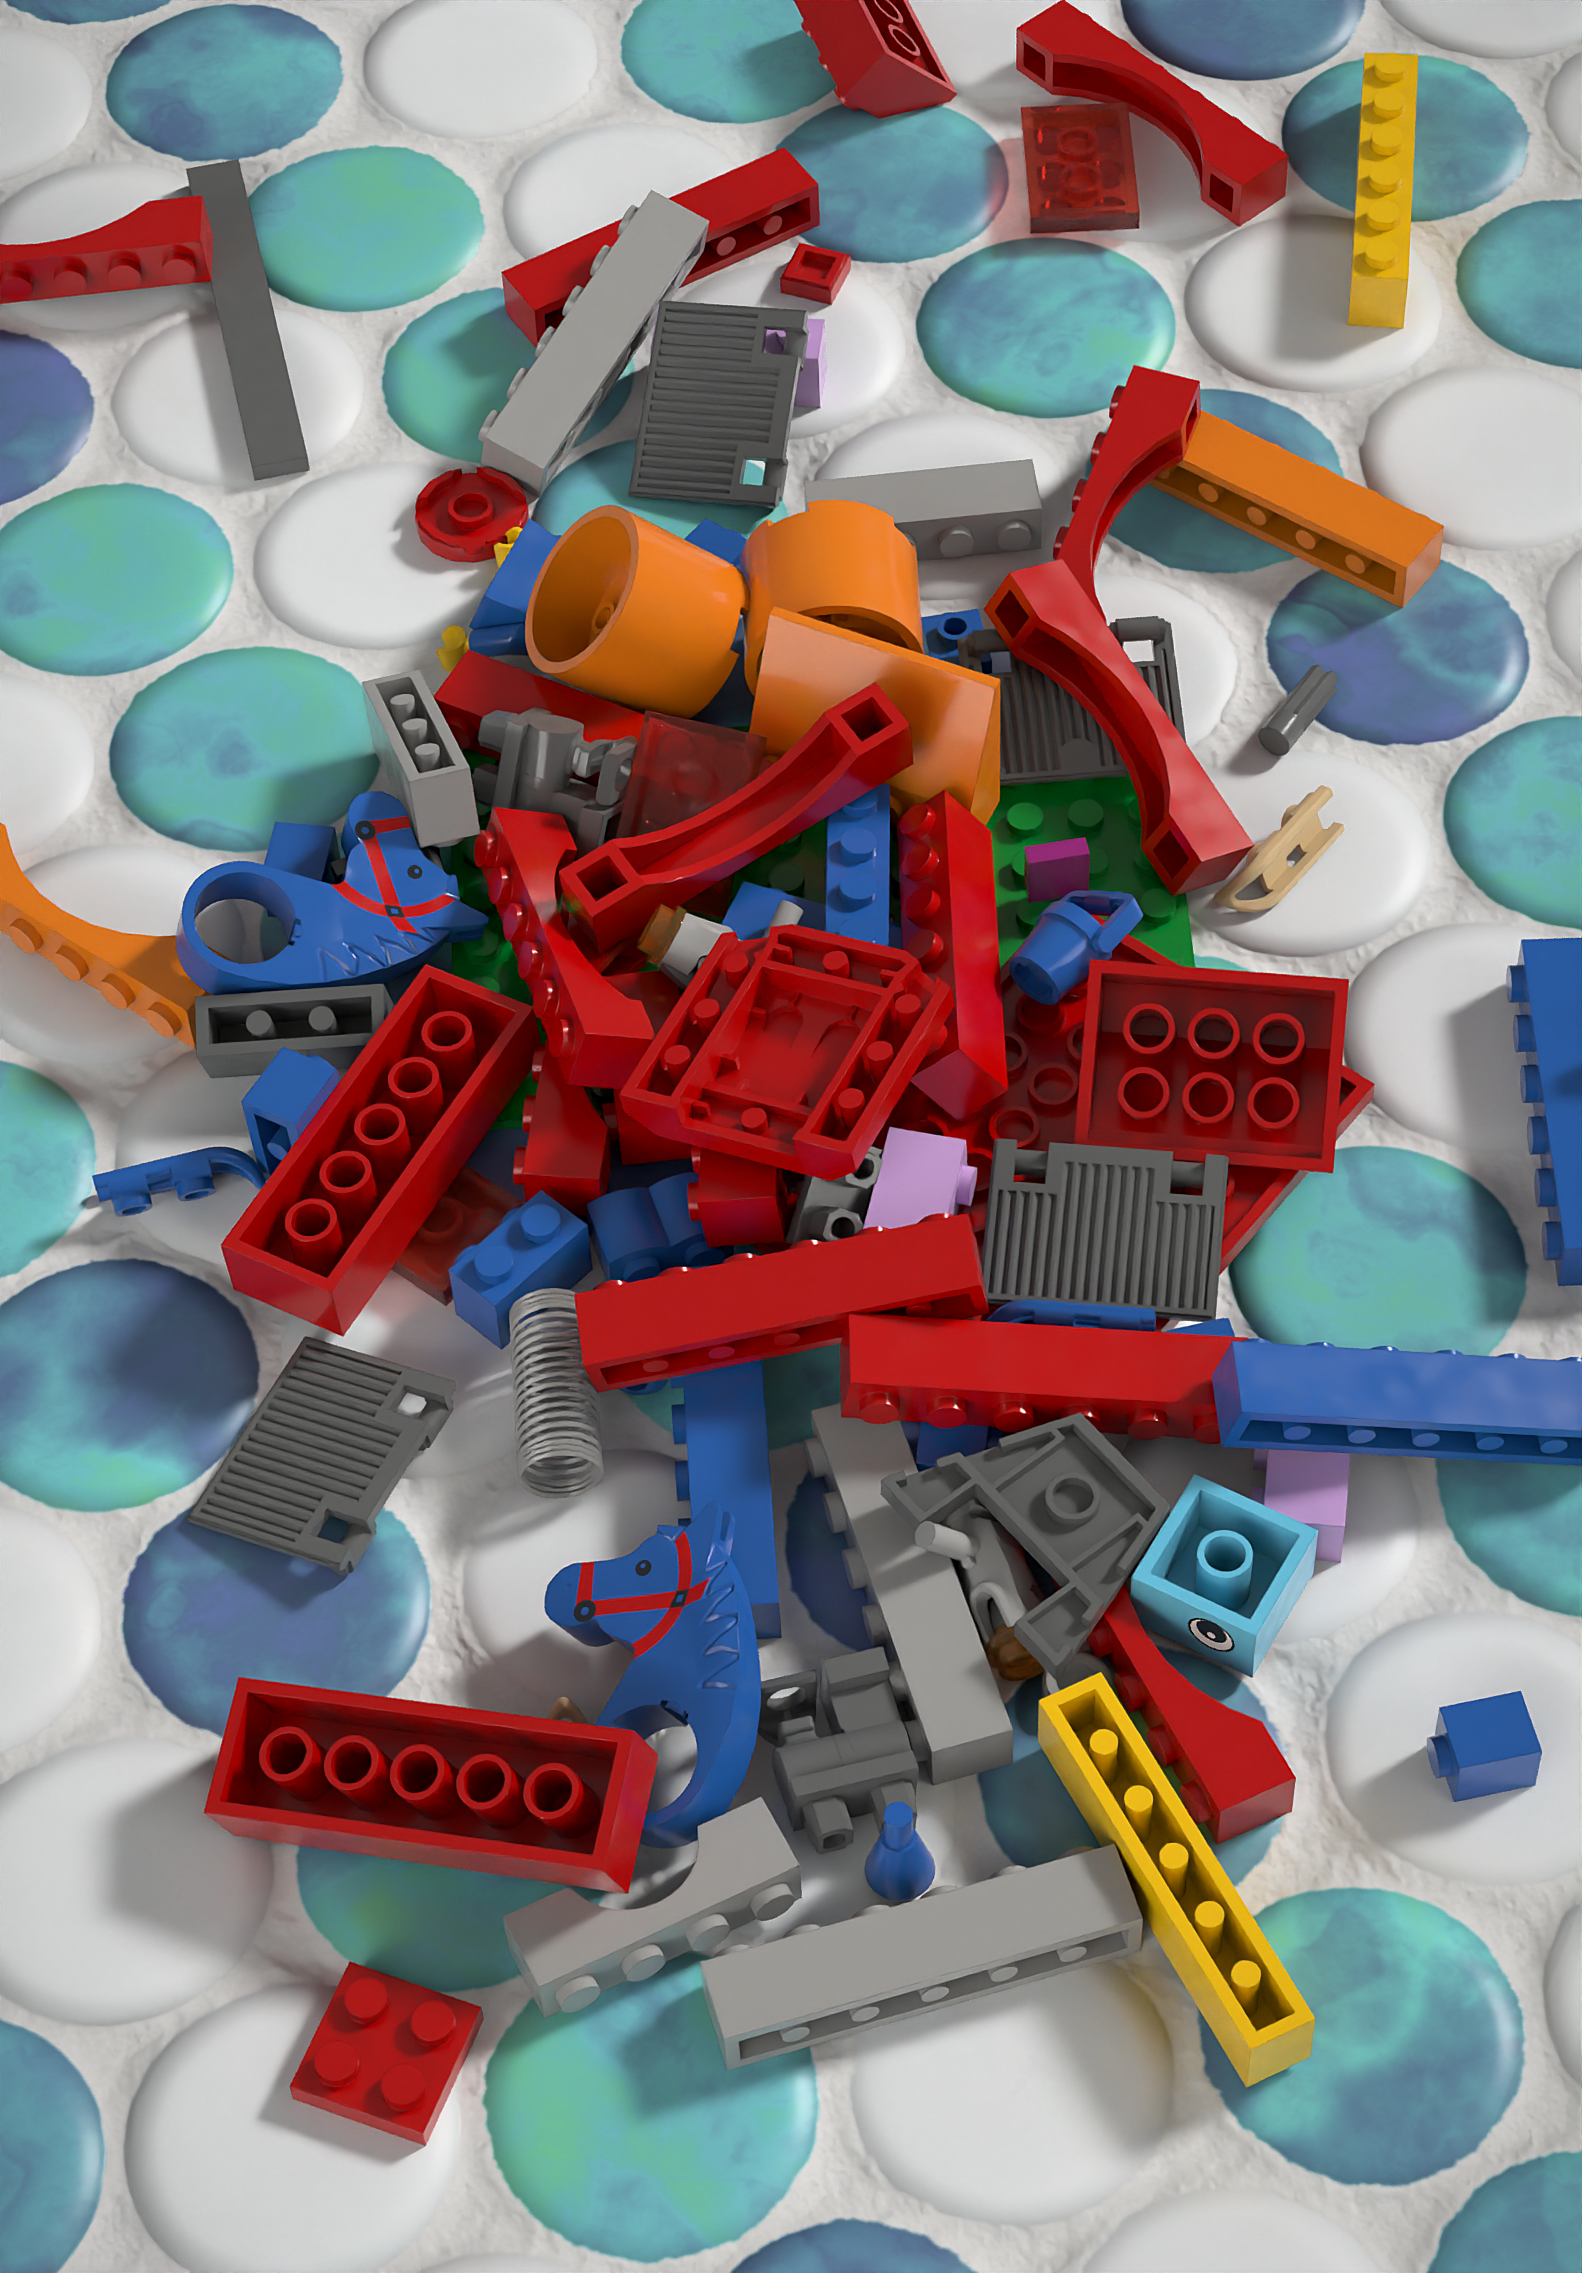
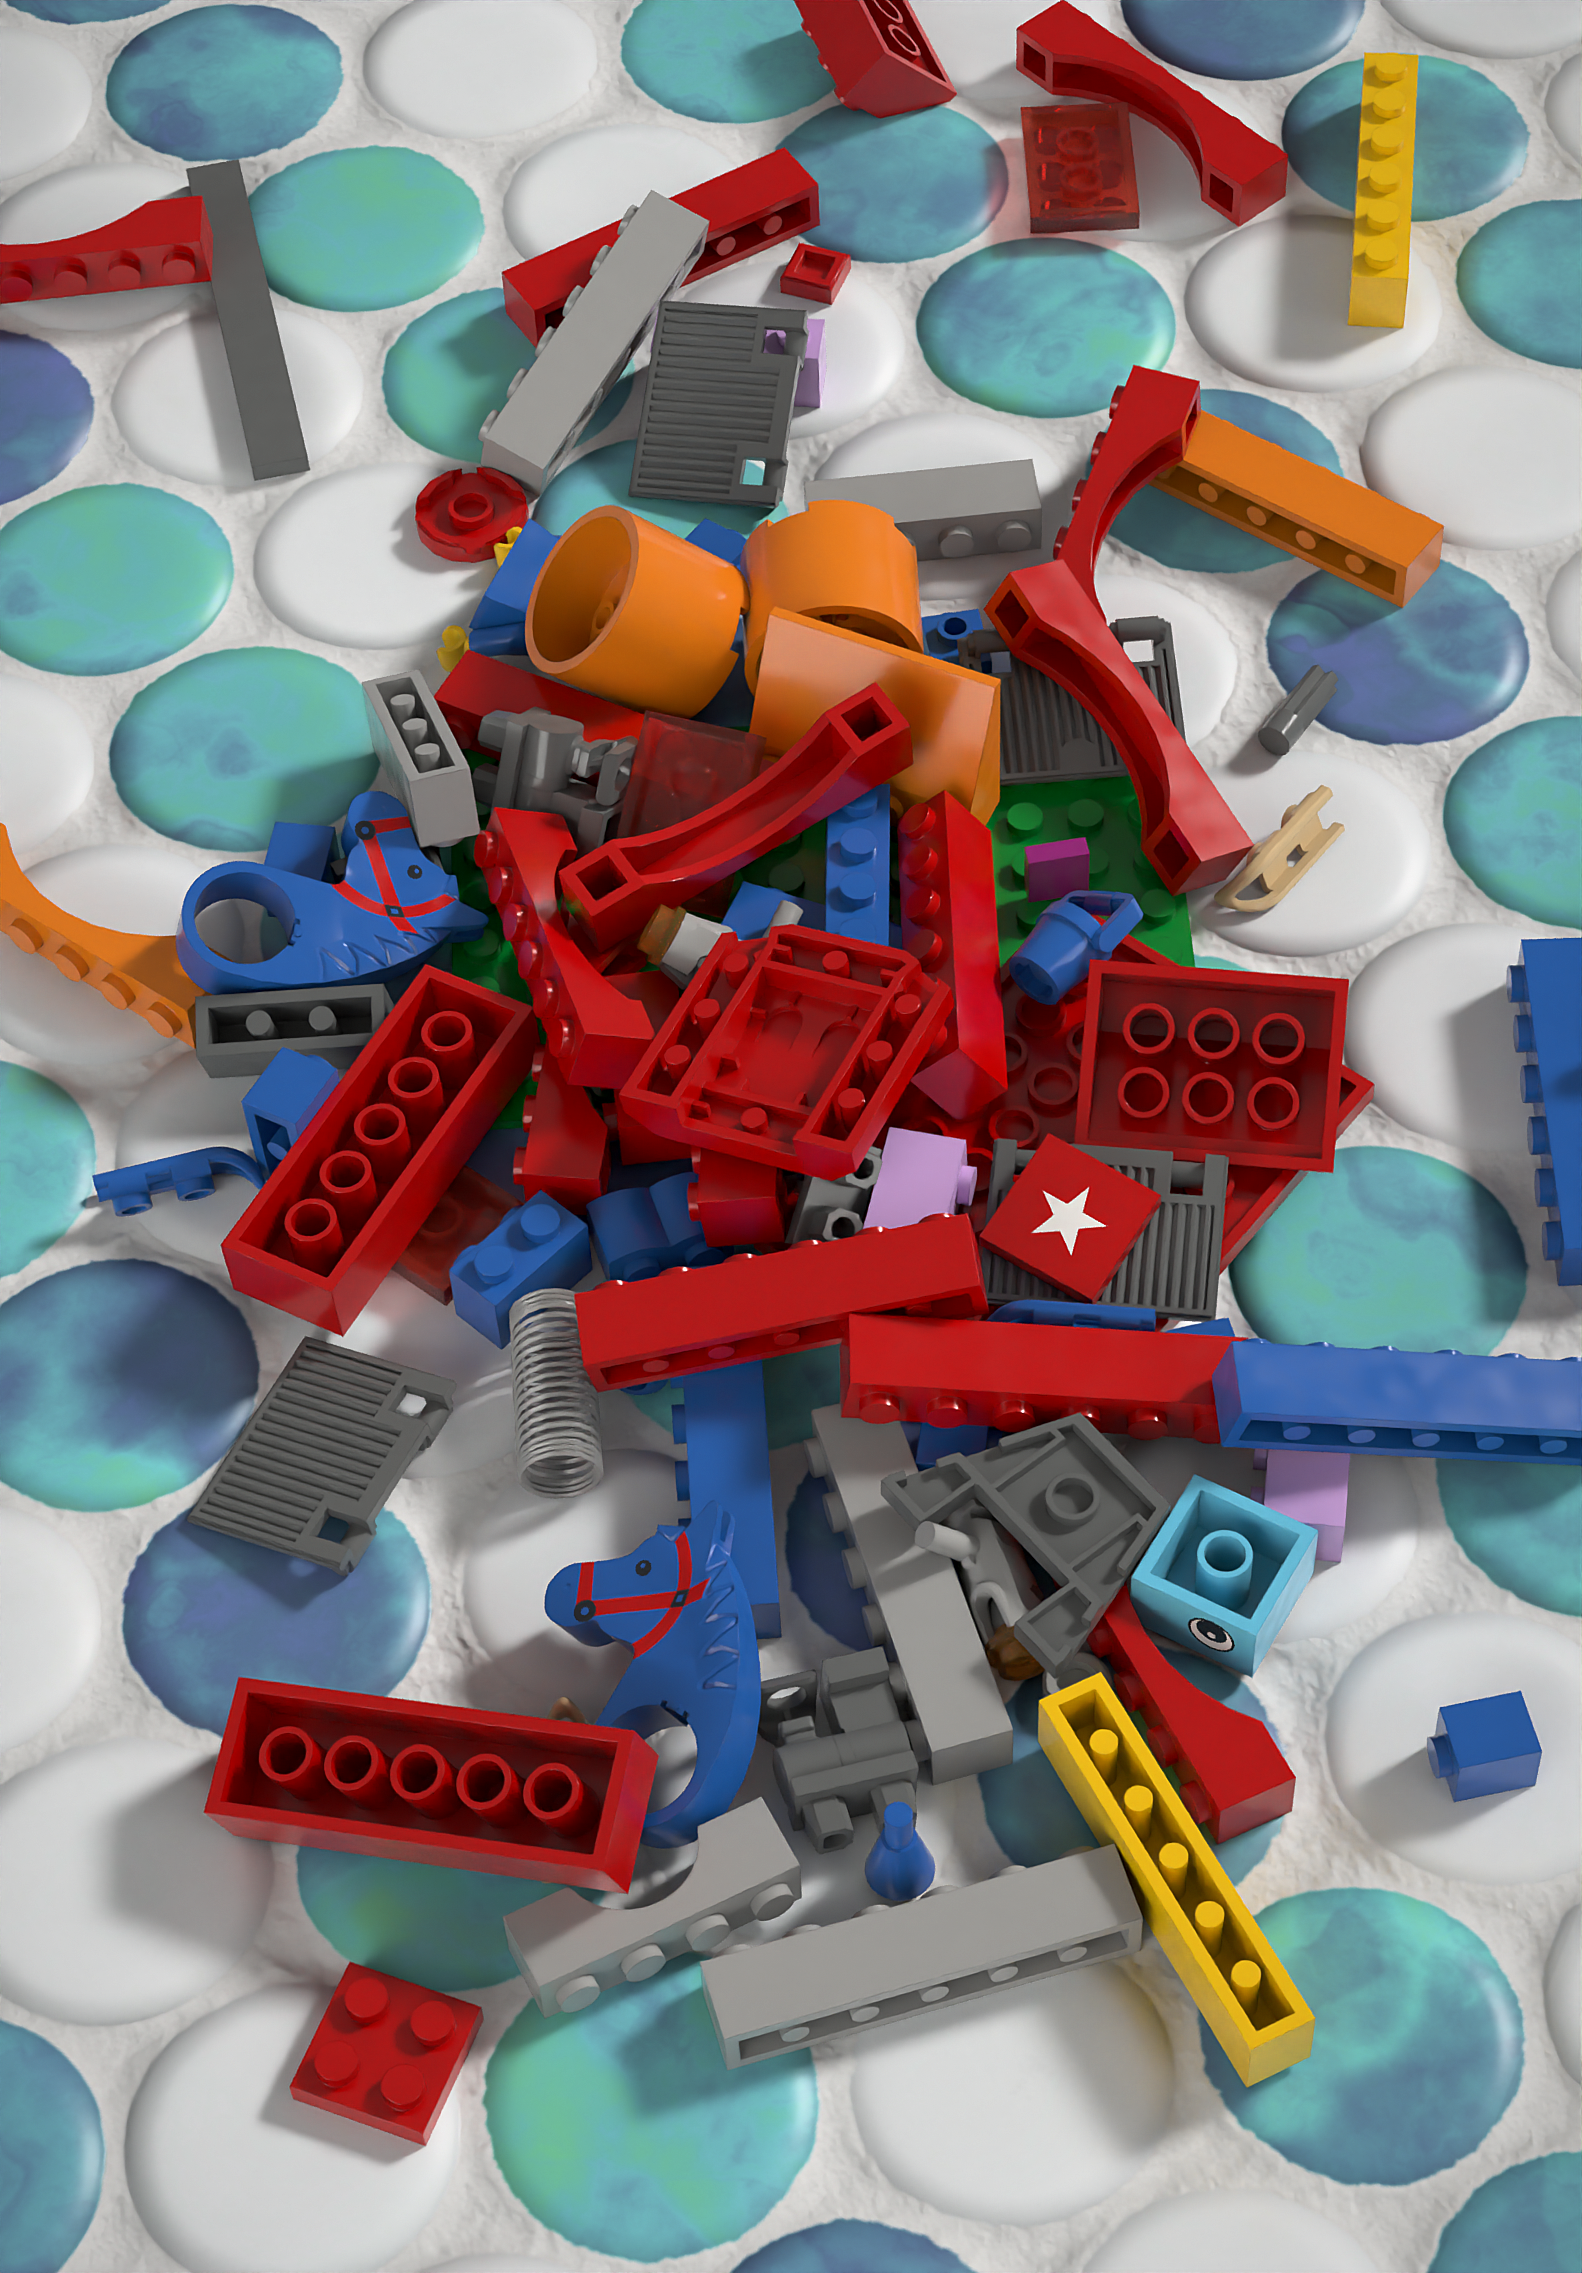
(1070, 1220): none -> red tile

